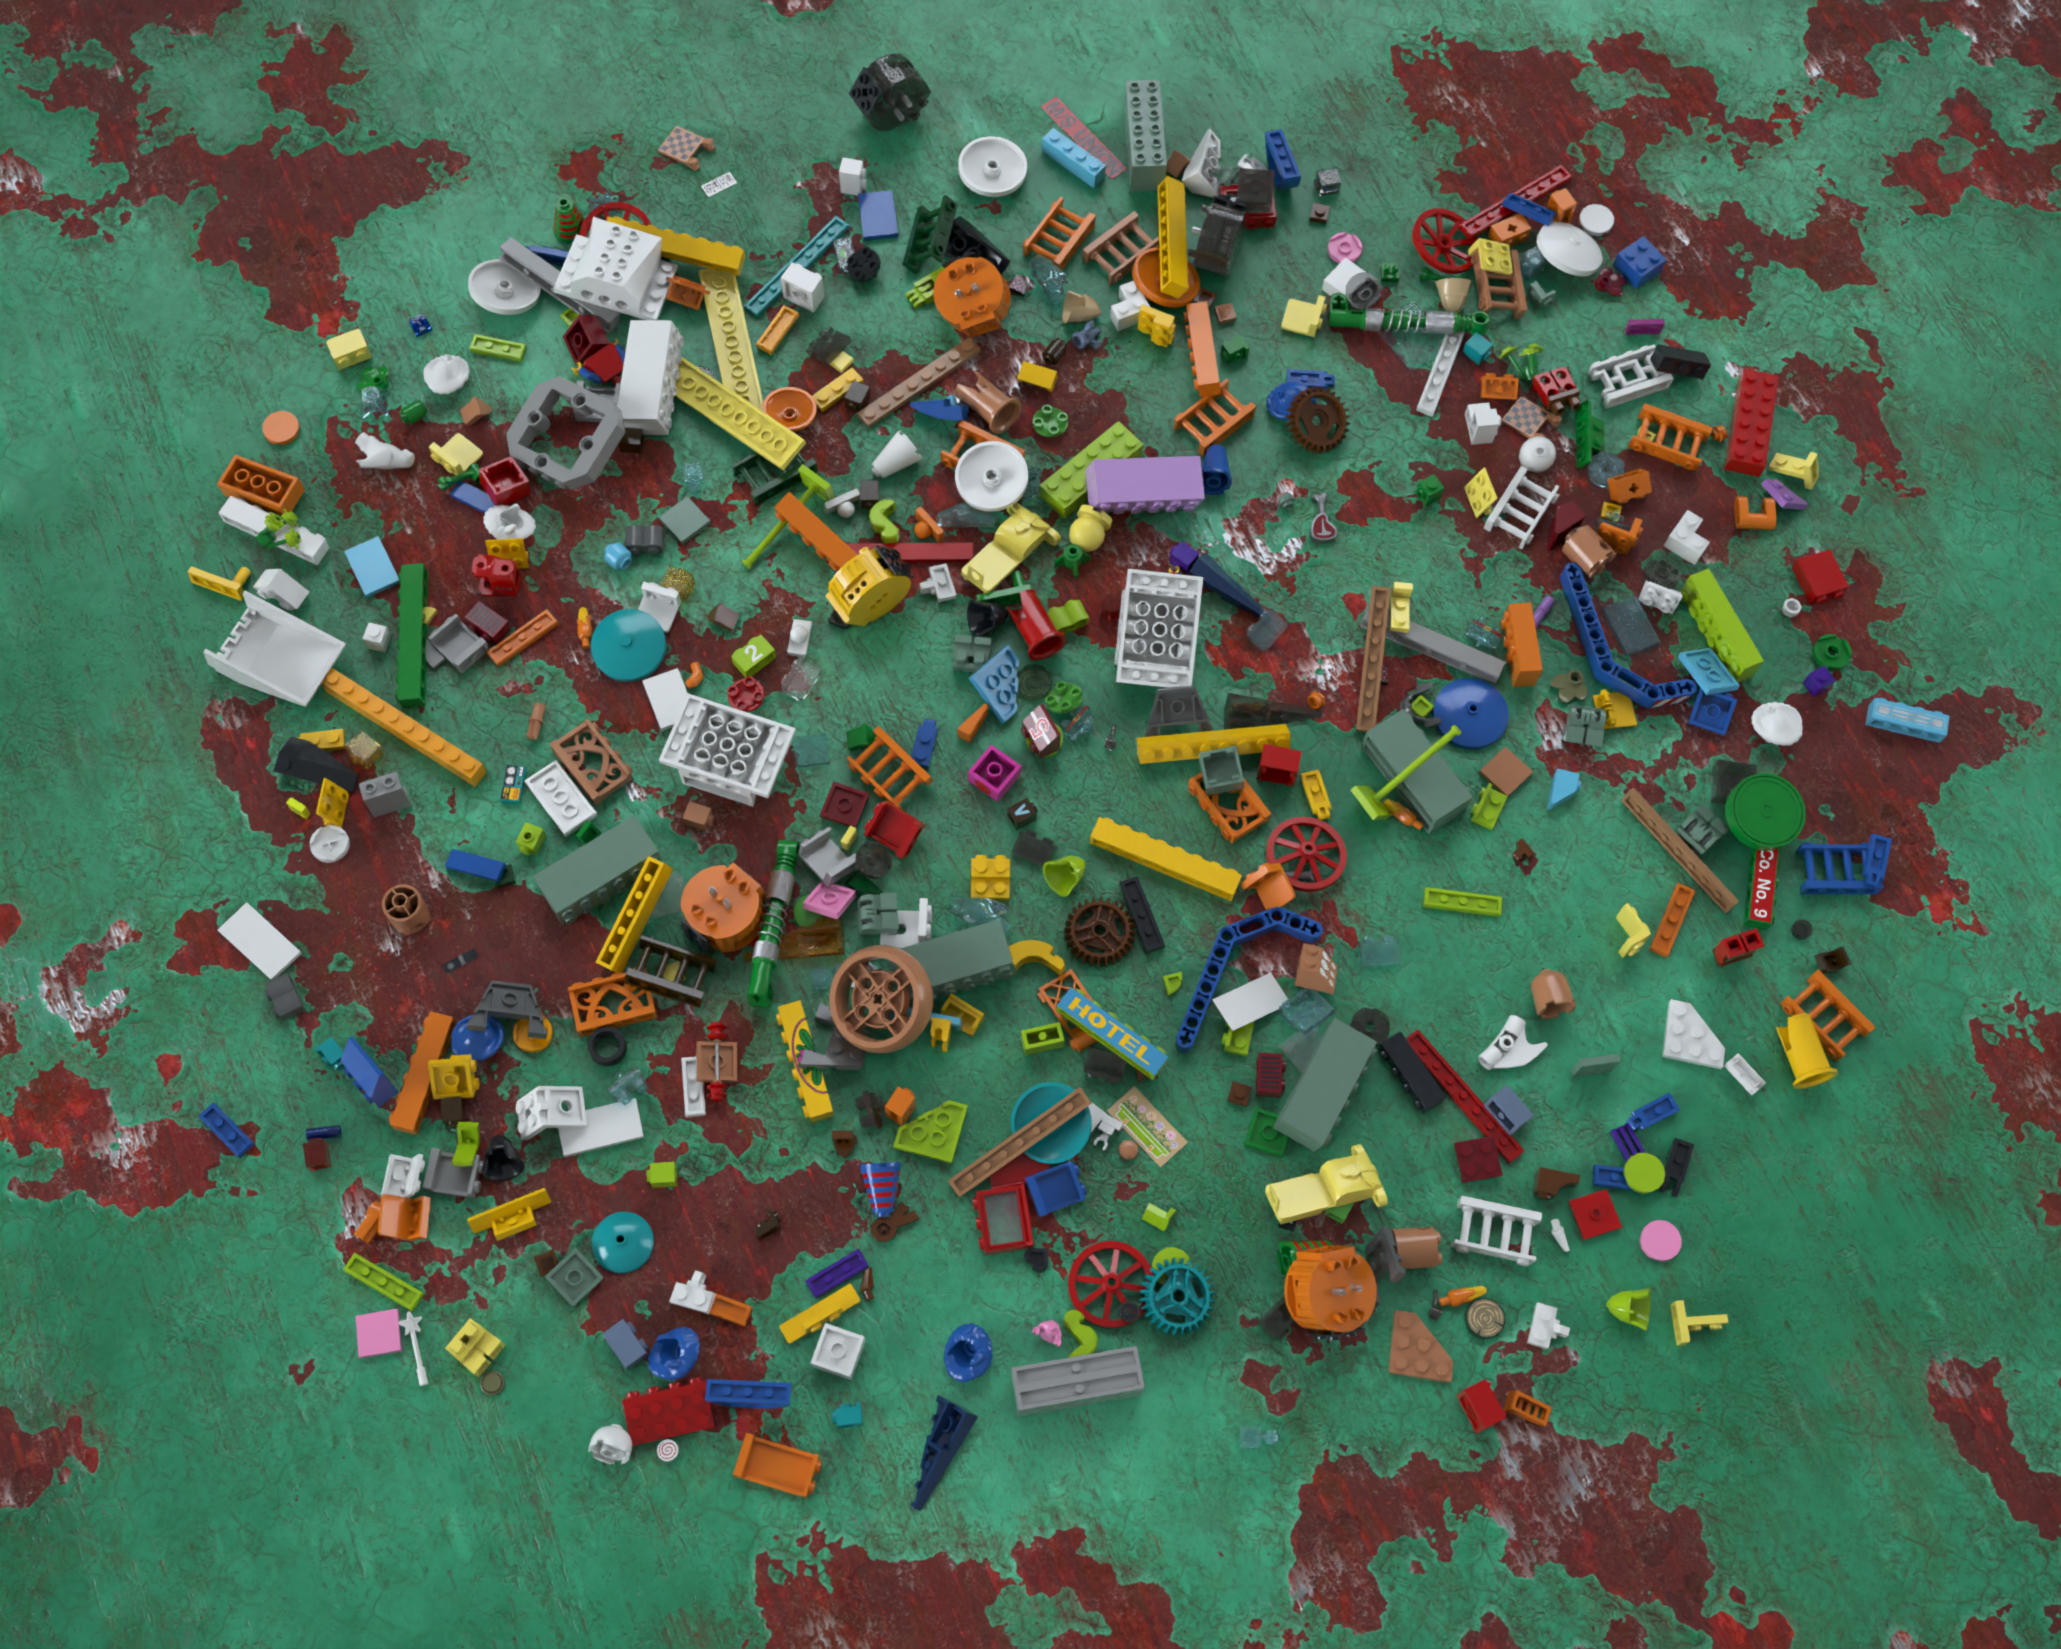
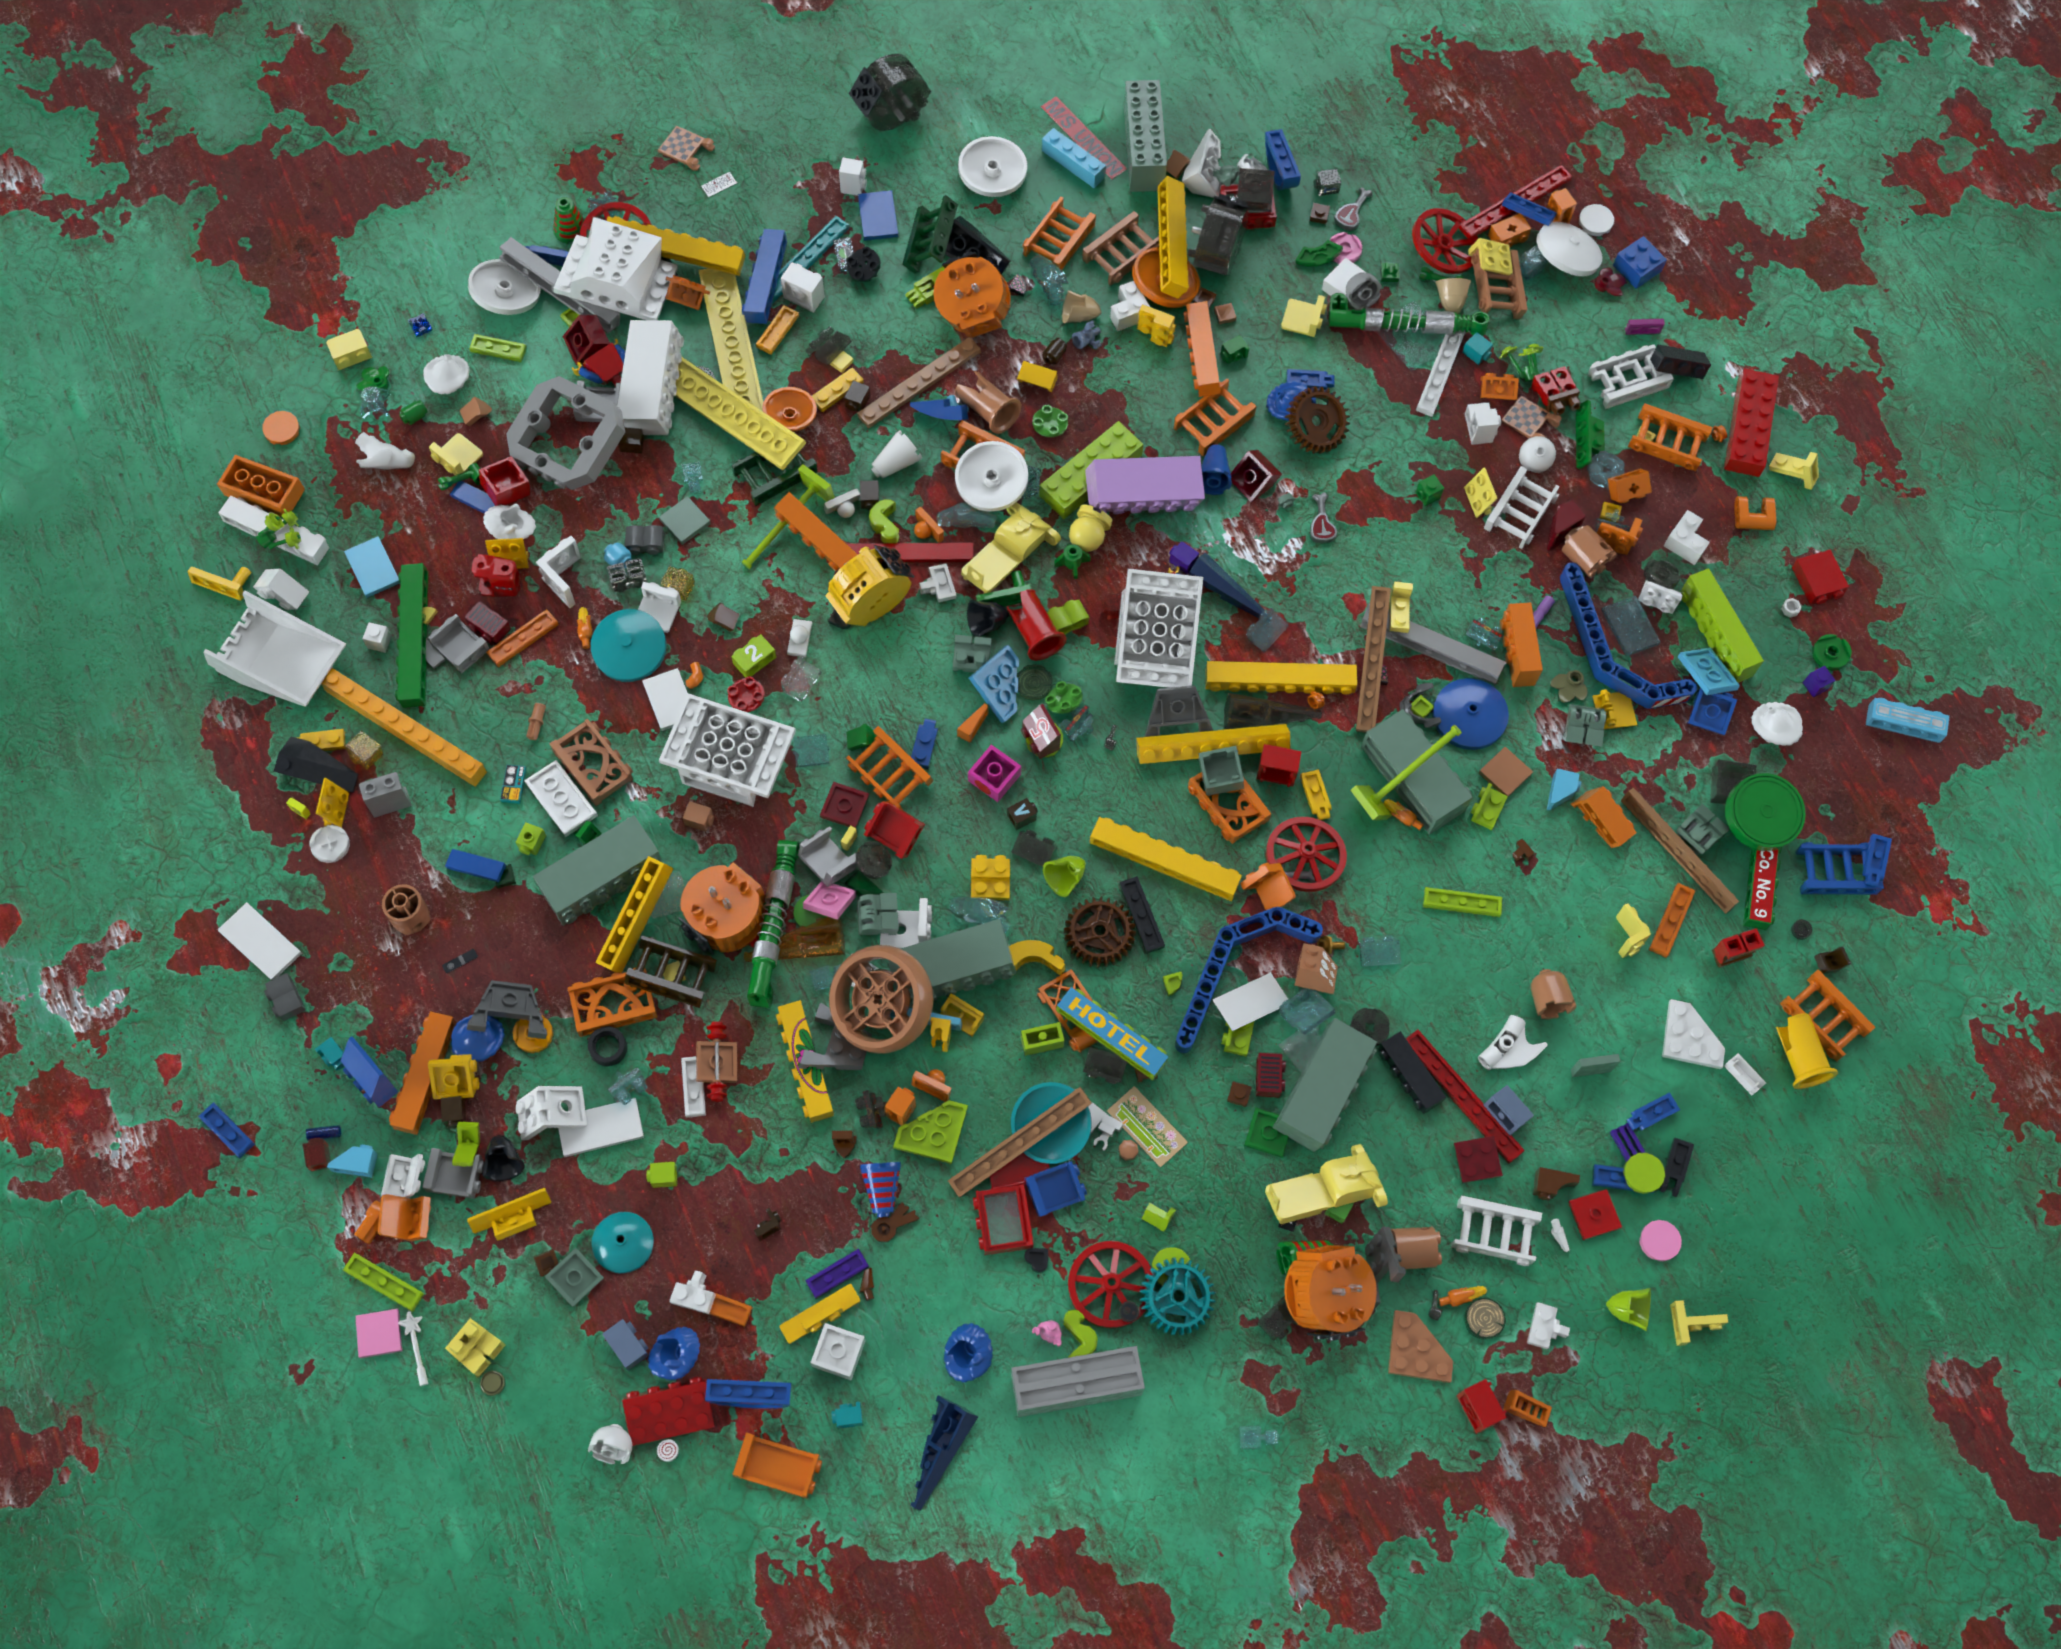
(355, 1161): none -> medium azure slope
(557, 561): none -> white bracket
(624, 580): none -> clear smoke hips
(765, 276): none -> brick
(932, 1084): none -> orange tile
(1254, 475): none -> dark red slope
(1281, 677): none -> yellow brick
(1320, 255): none -> green tile
(1328, 945): none -> pearl gold plate
(1347, 216): none -> flat silver piece
(1539, 297): sand green bracket -> none
(1606, 816): none -> orange wedge
(1783, 495): medium lavender wing -> none

